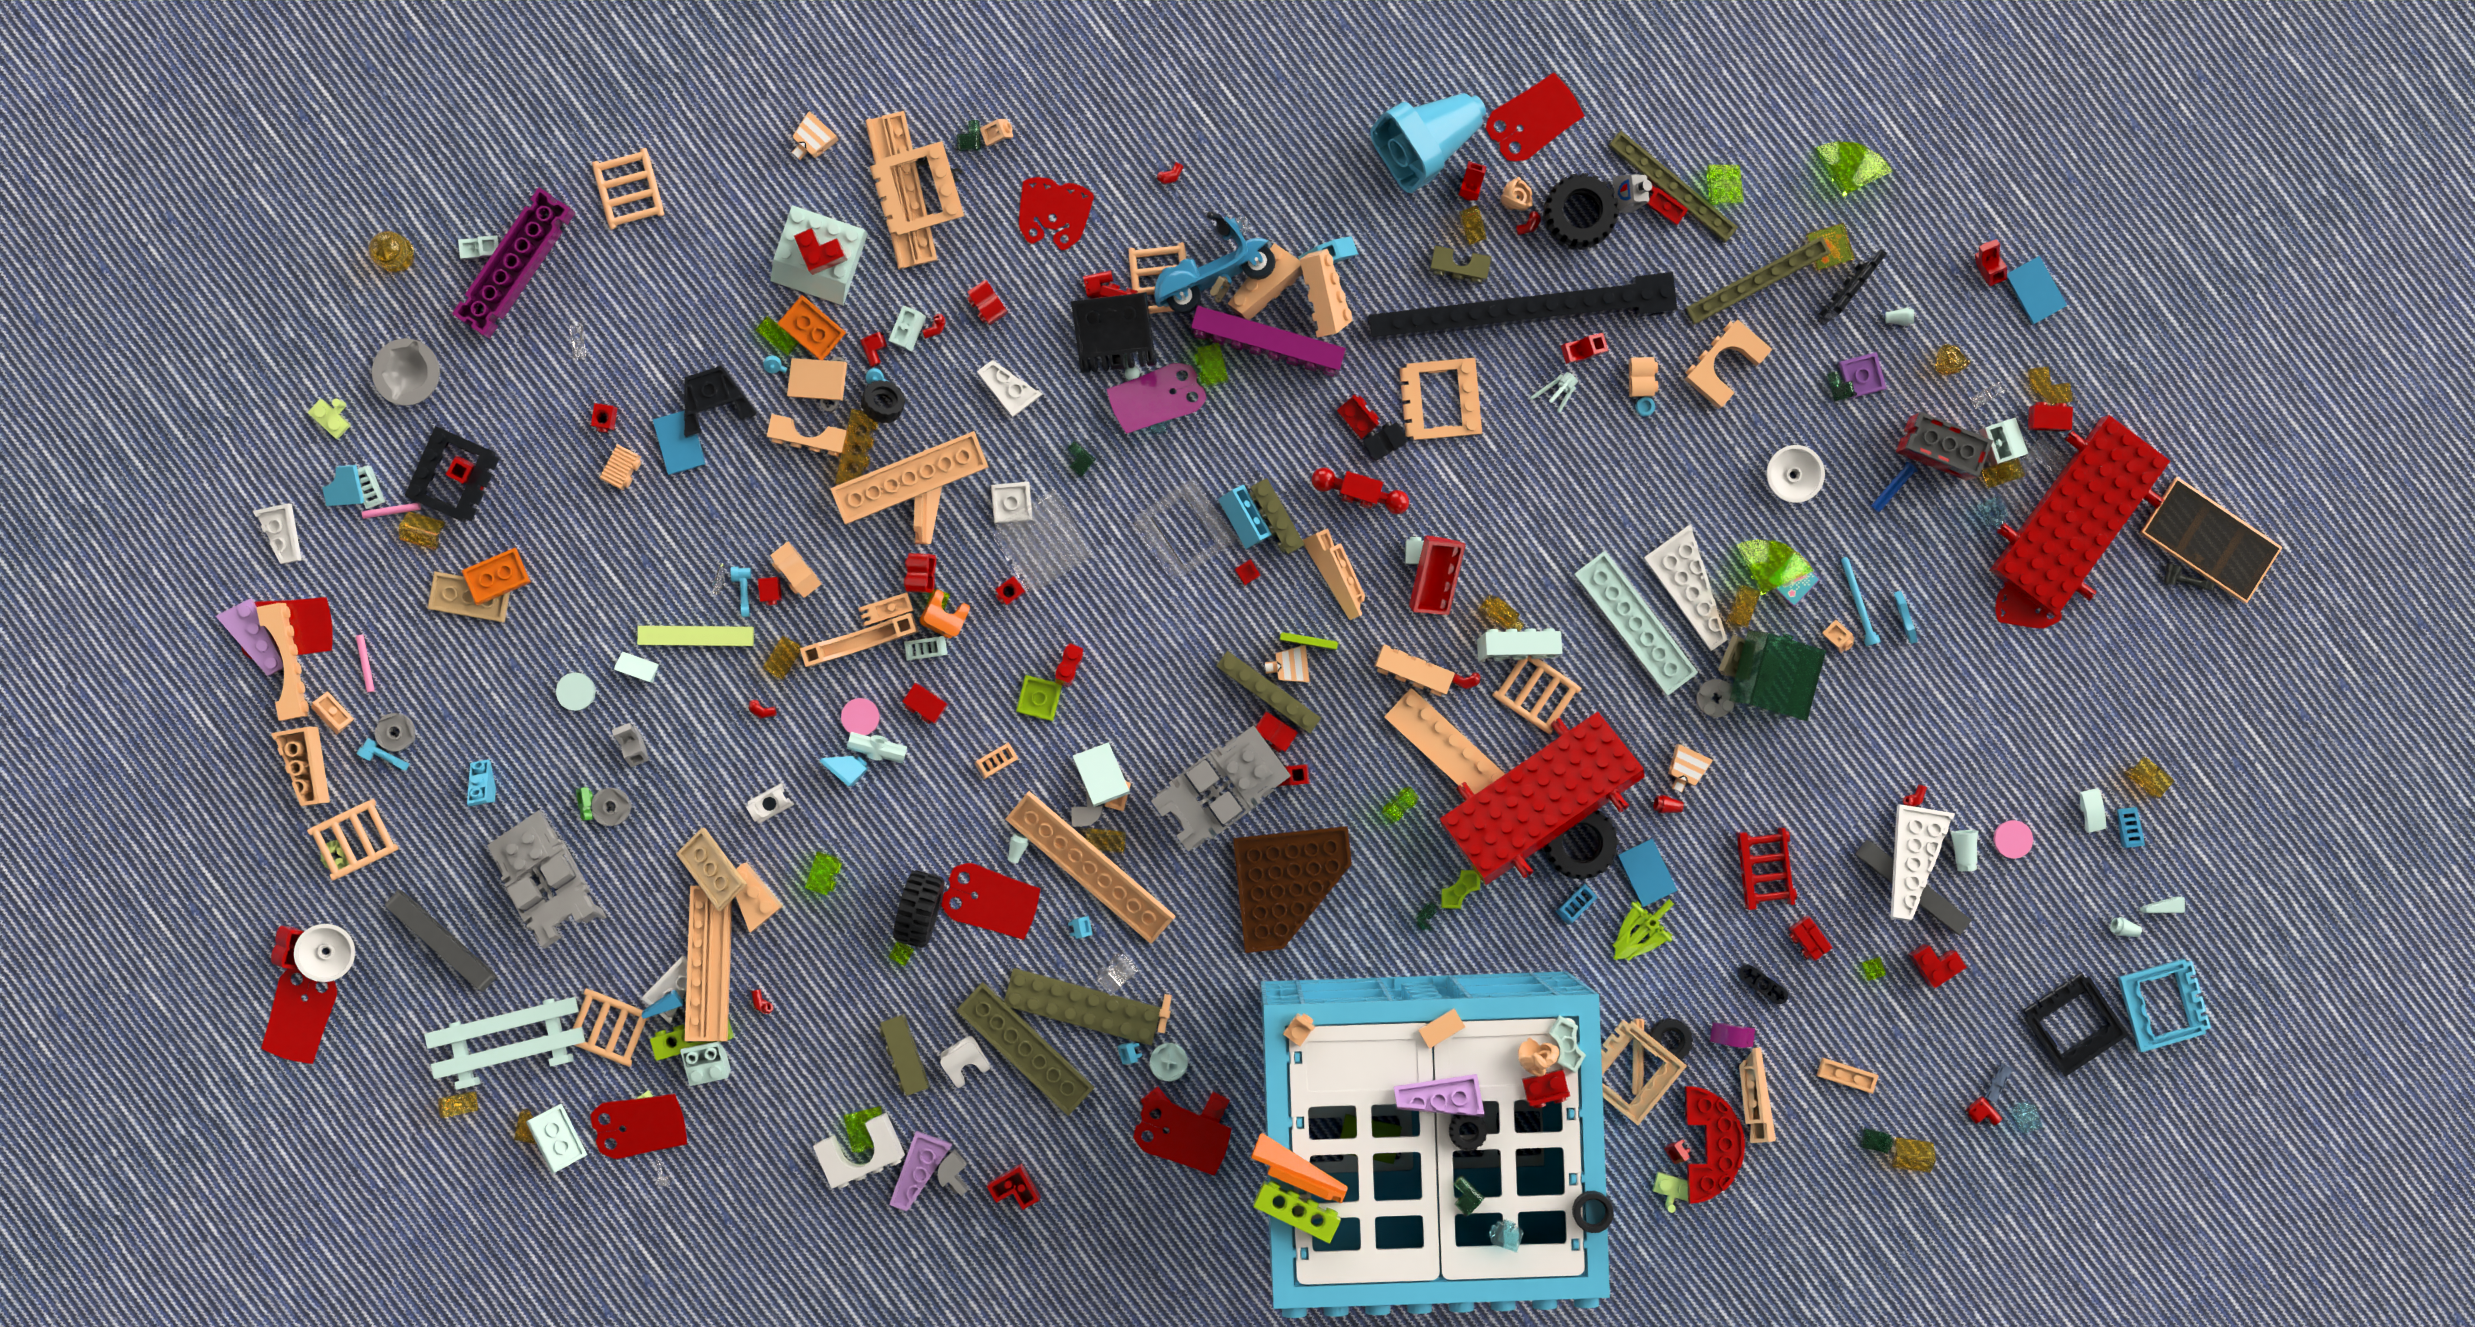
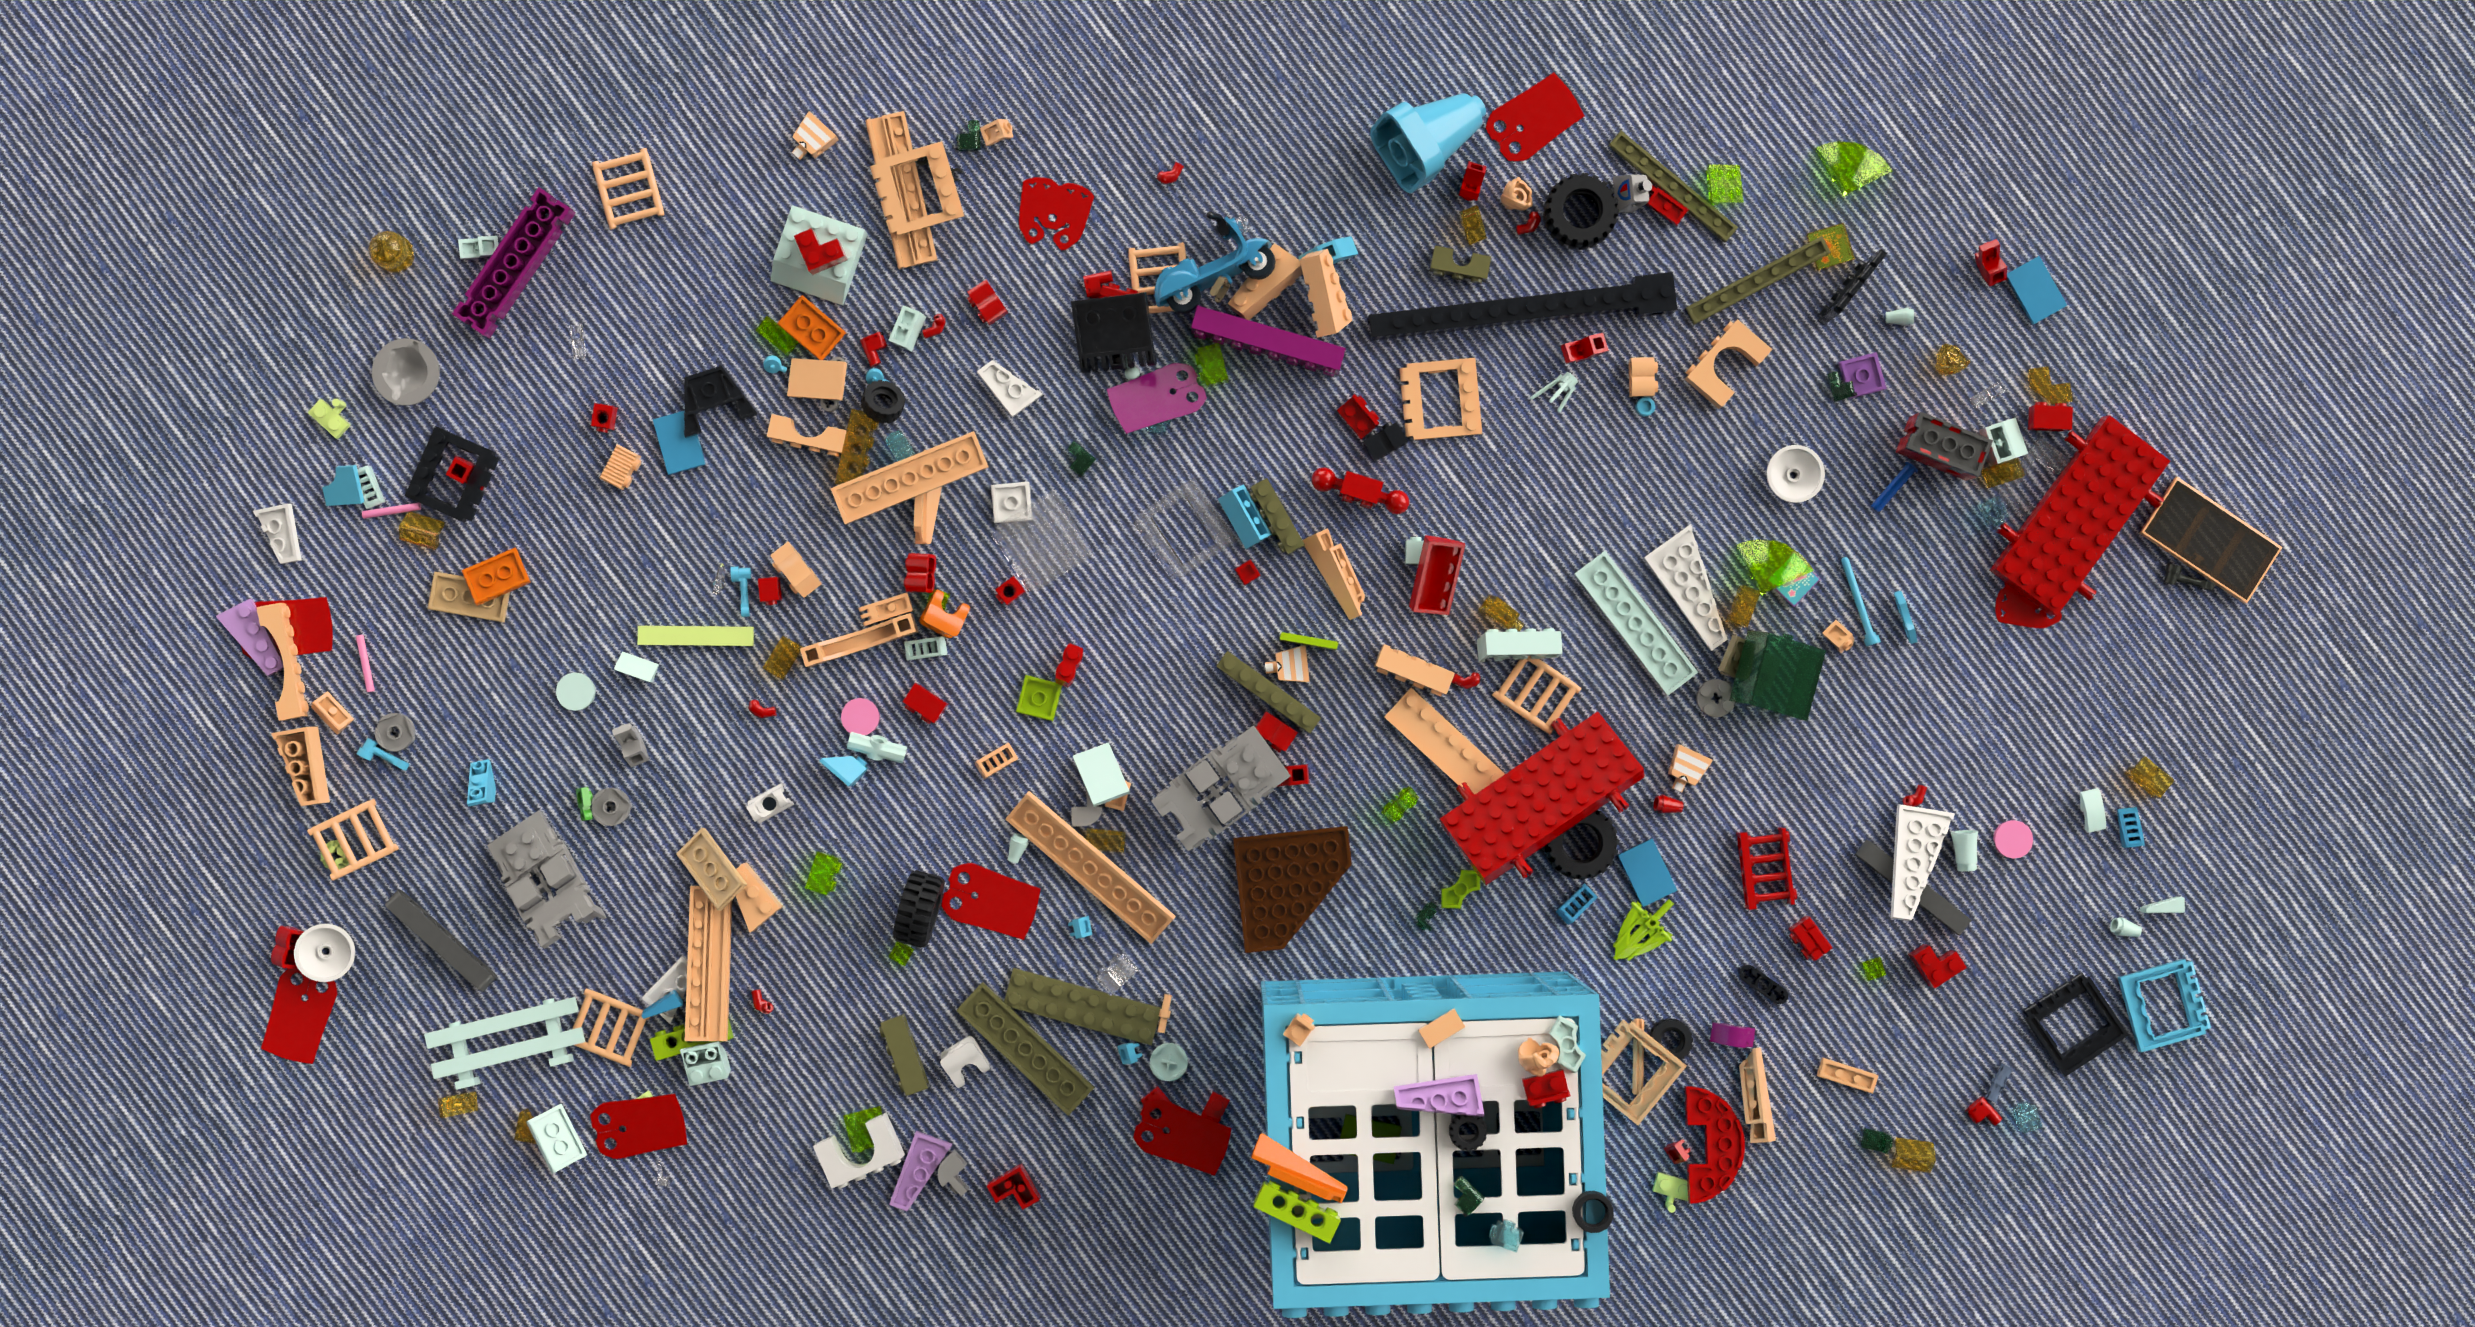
(899, 445): none -> clear light blue gear

